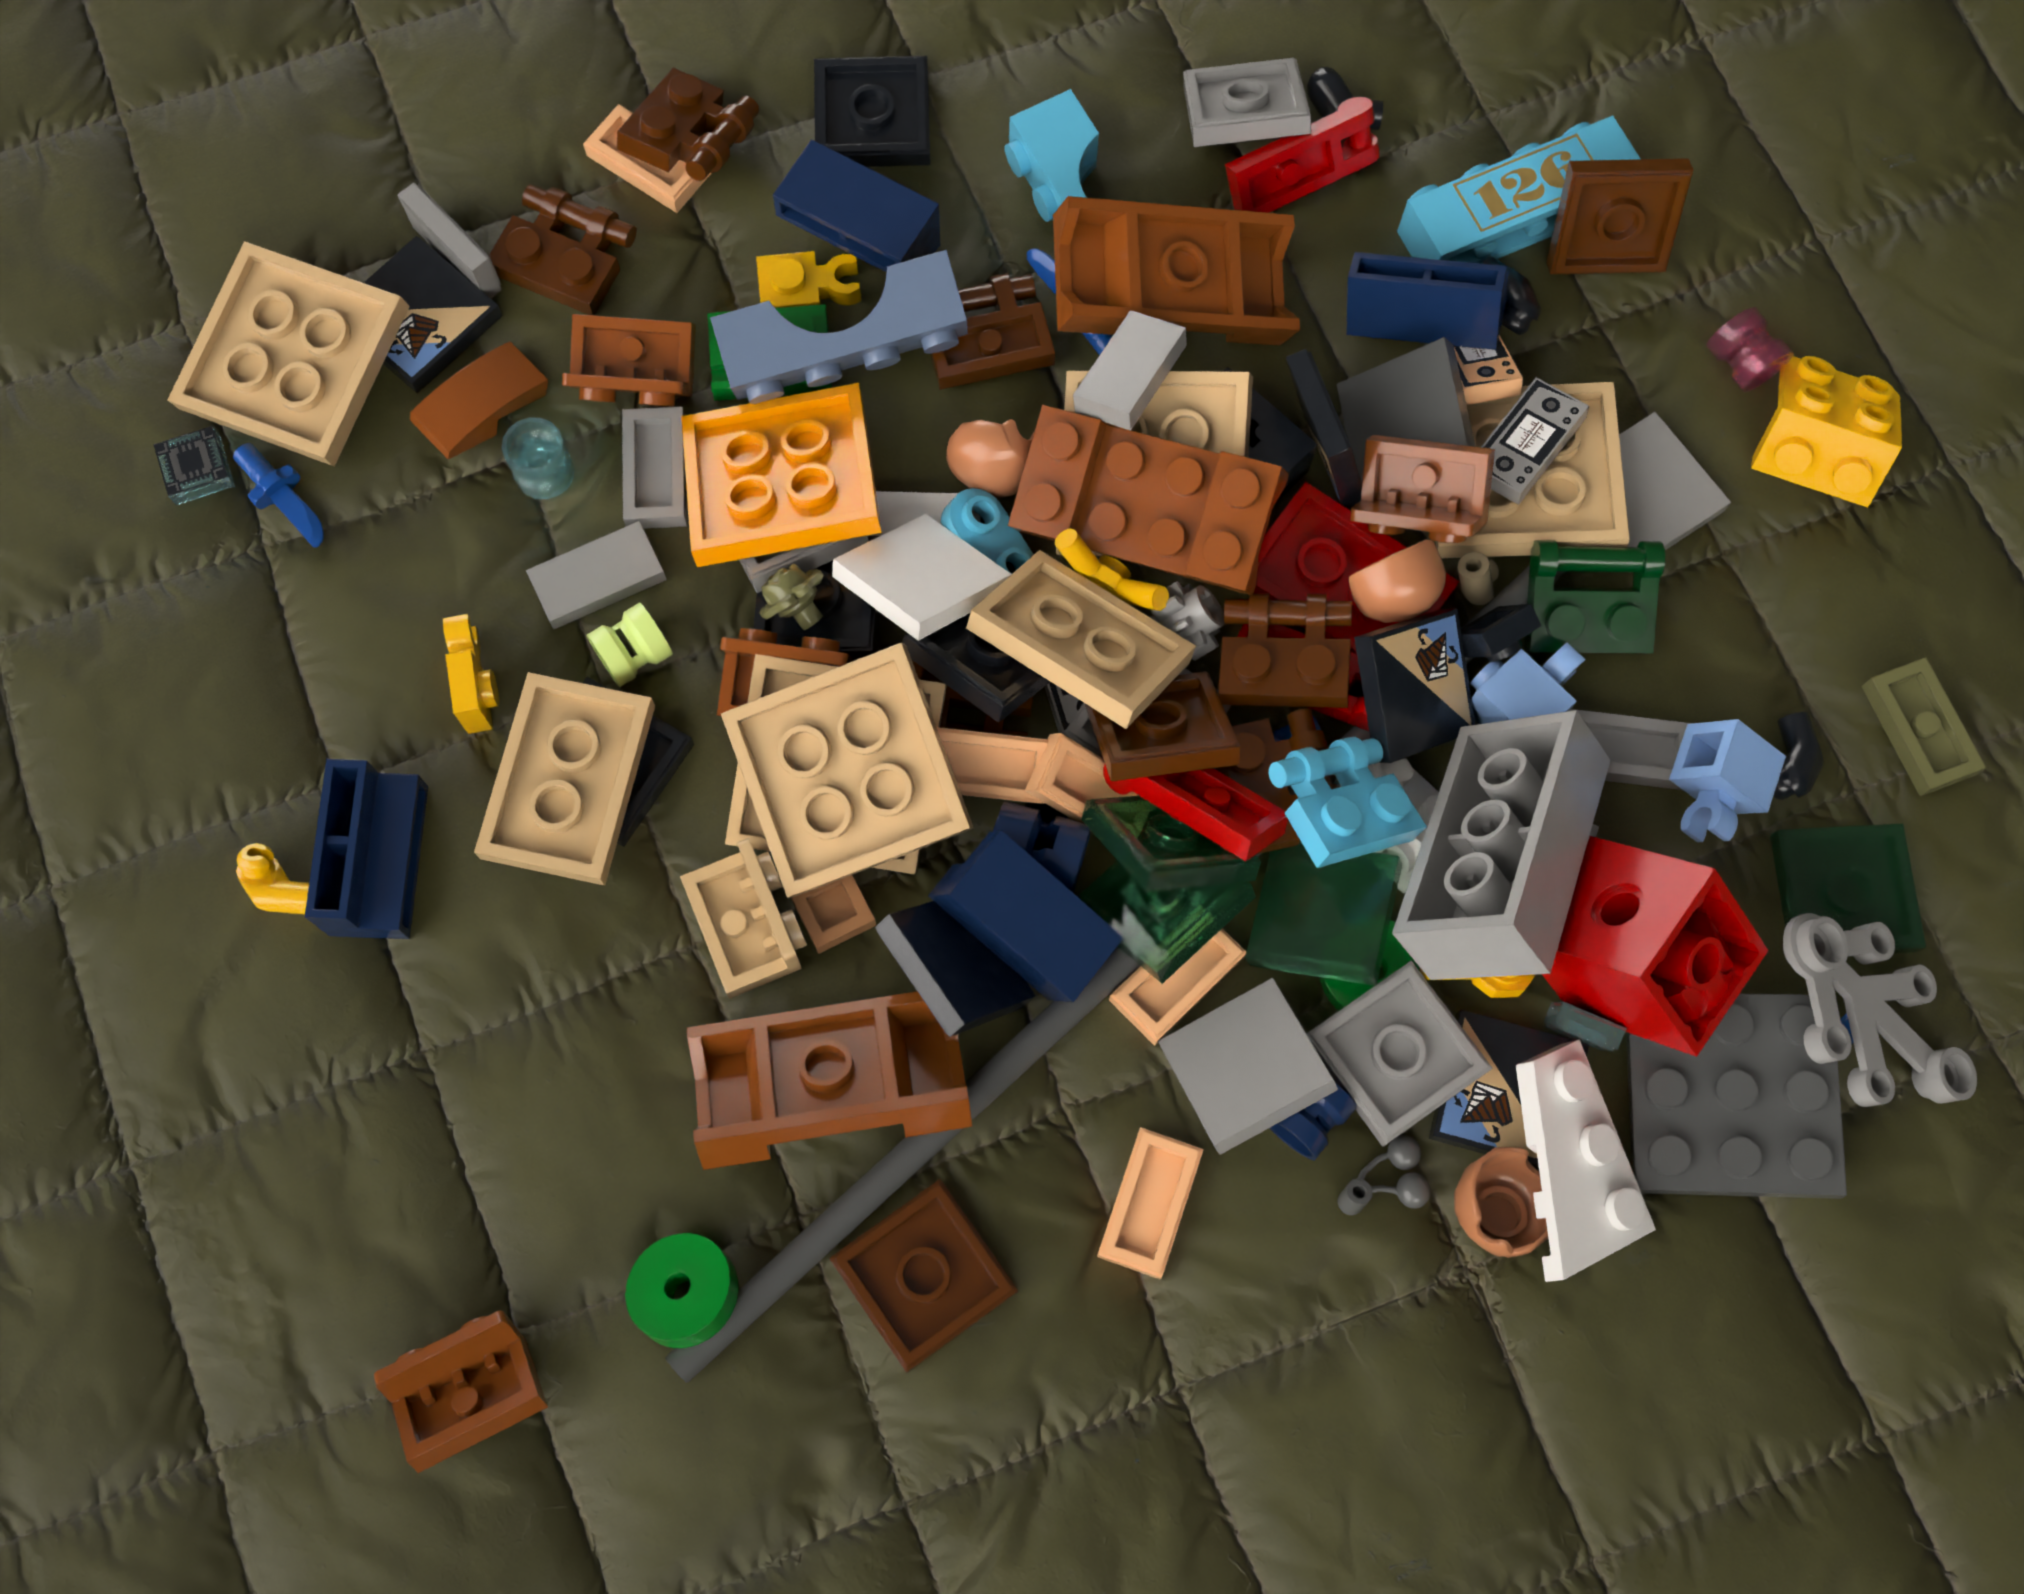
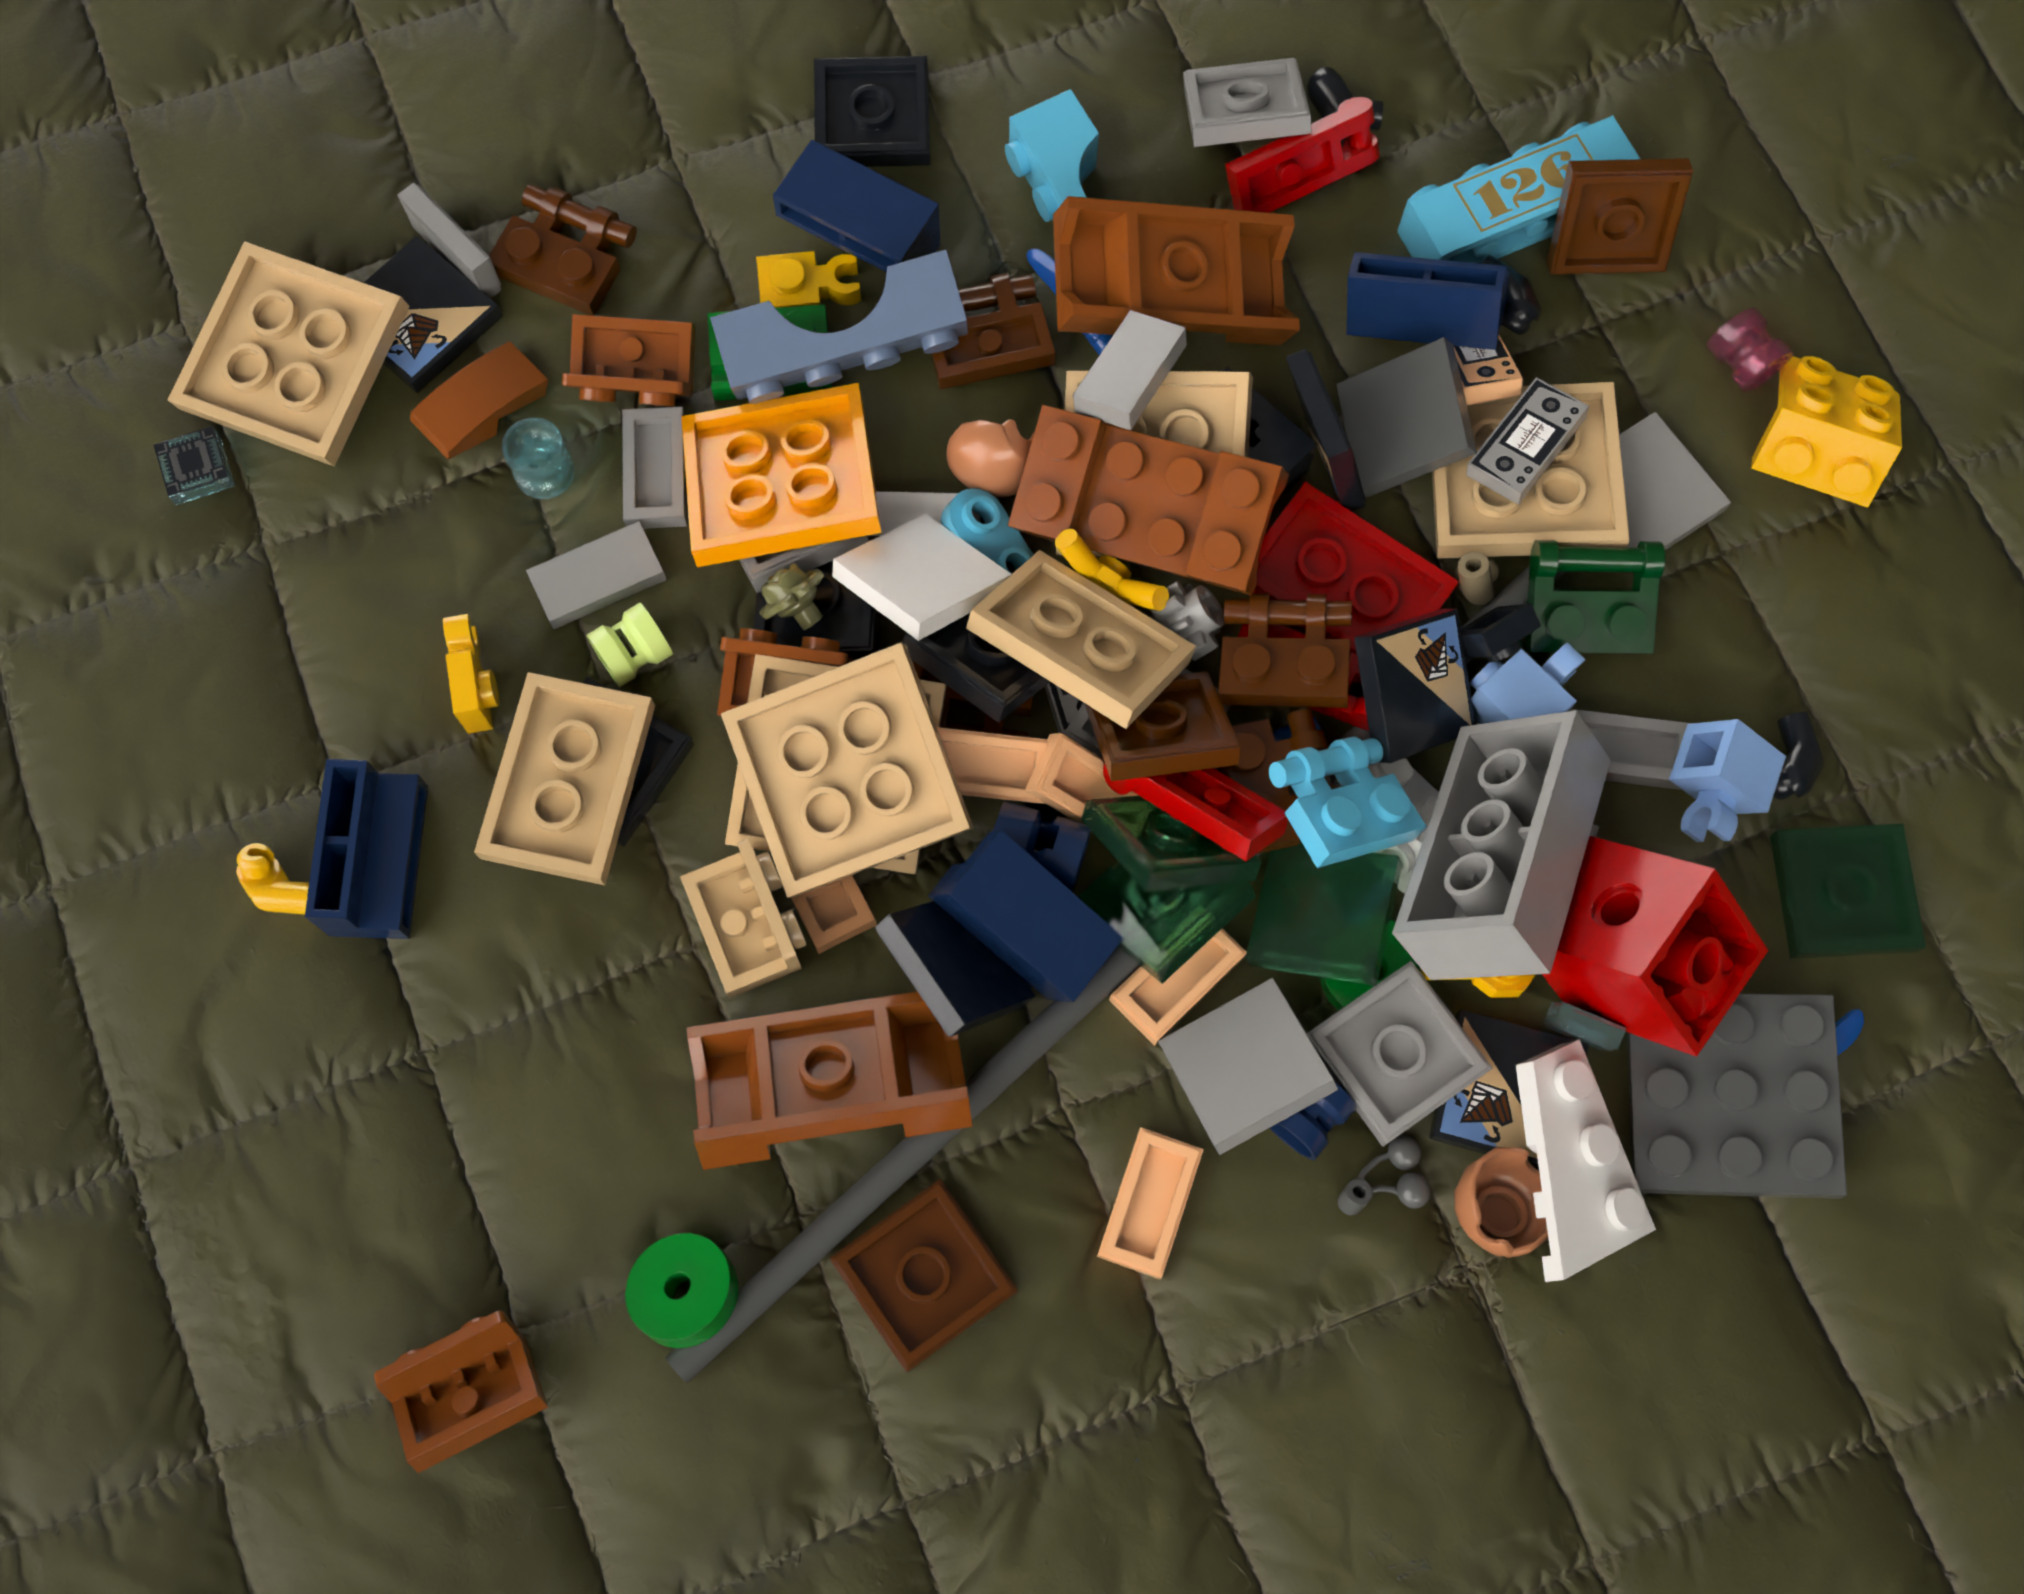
(276, 488): blue piece -> none
(669, 188): light nougat tile -> none
(673, 118): reddish brown plate -> none
(1400, 584): nougat hair -> none
(1424, 488): dark orange bracket -> none
(1819, 952): light grey plant -> none
(1923, 726): olive plate -> none

